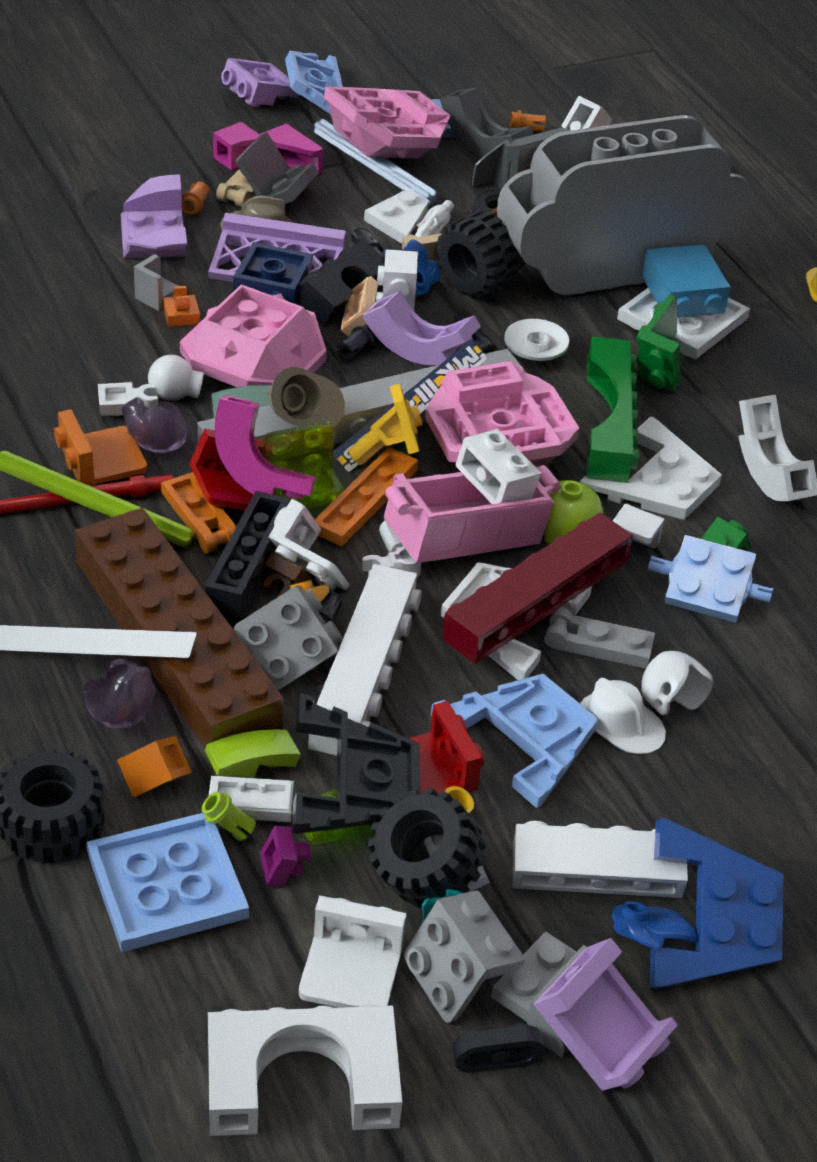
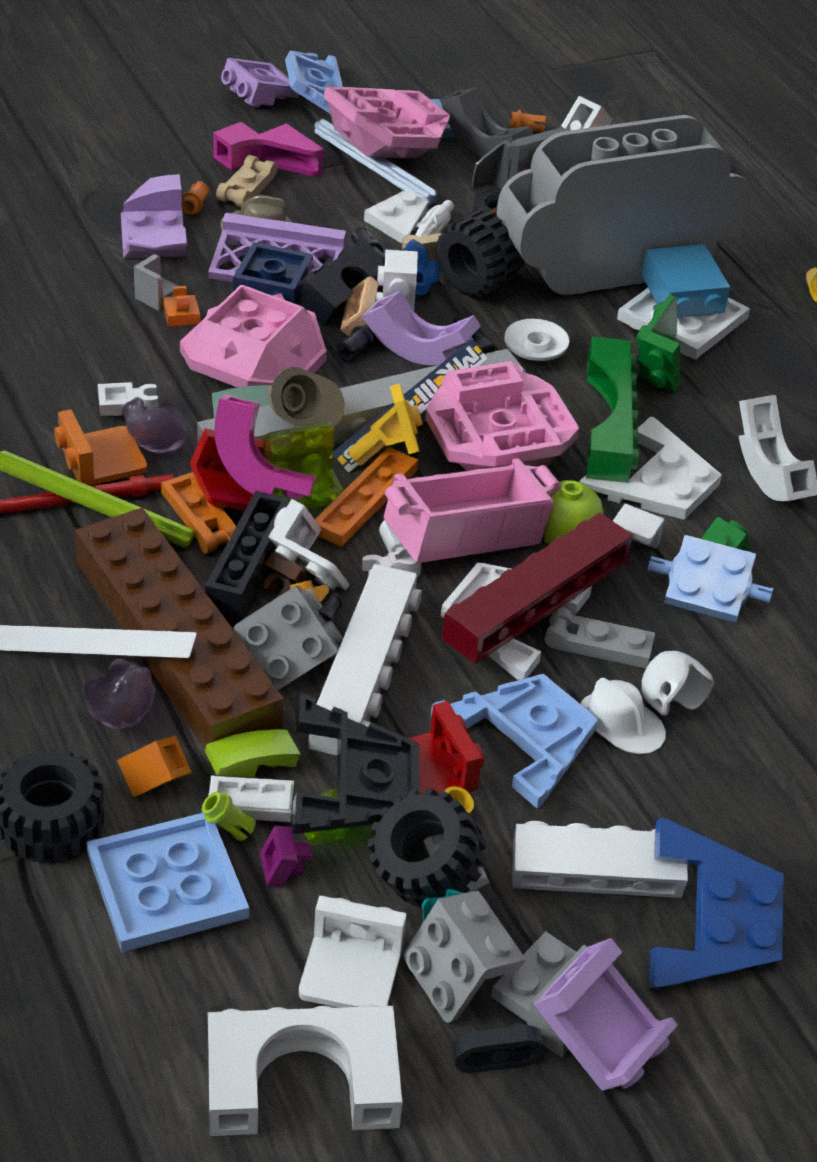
(174, 378): white piece -> none
(270, 174): dark grey bracket -> none
(497, 468): white brick -> none
(651, 924): blue plate -> none

